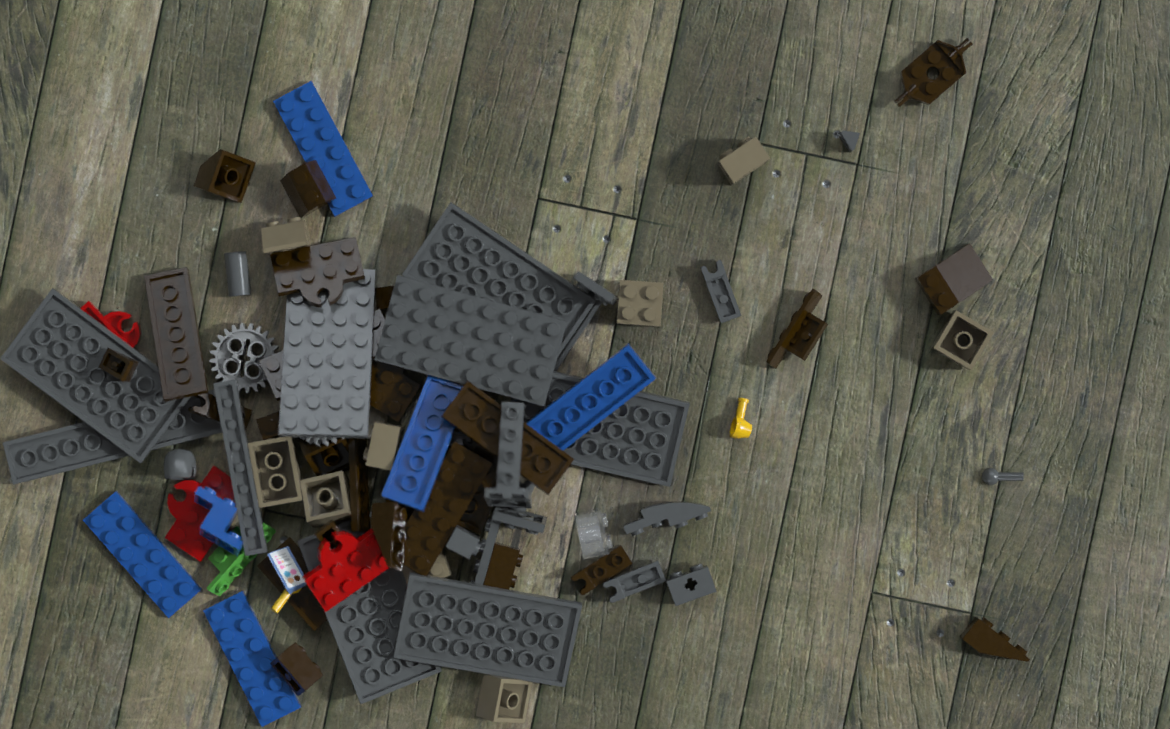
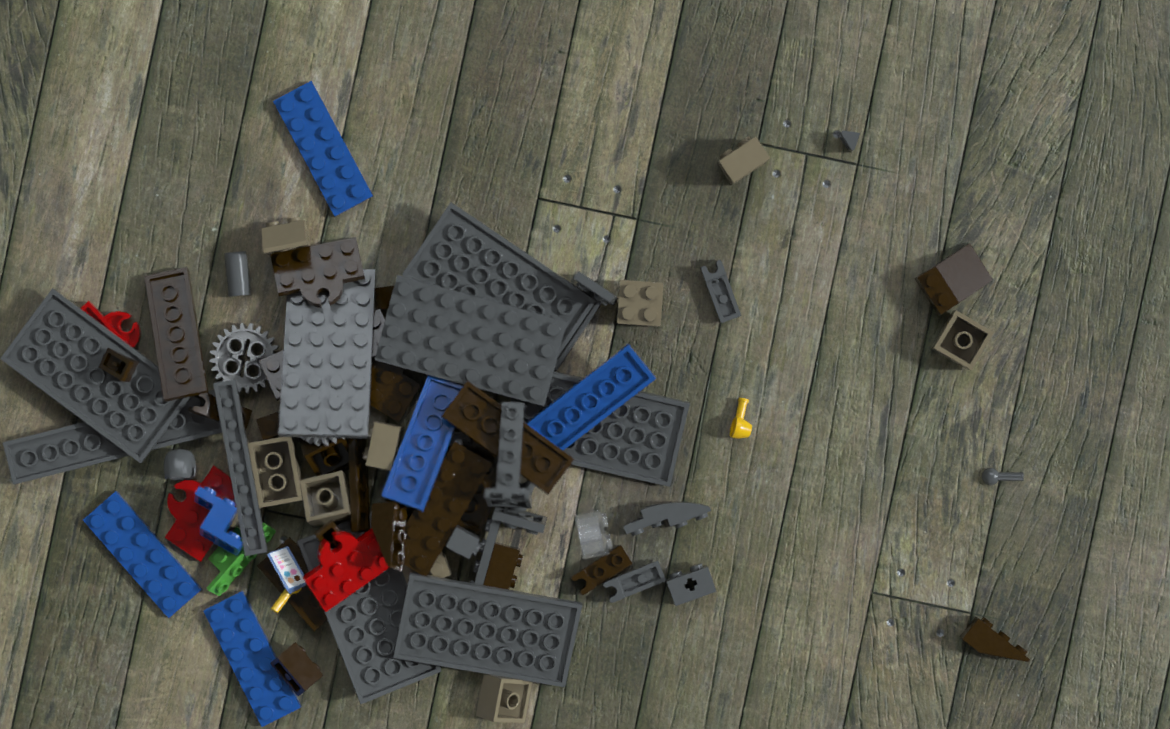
(225, 175): dark brown slope -> none
(307, 188): dark brown slope -> none
(801, 333): dark brown bracket -> none
(950, 68): dark brown plate -> none

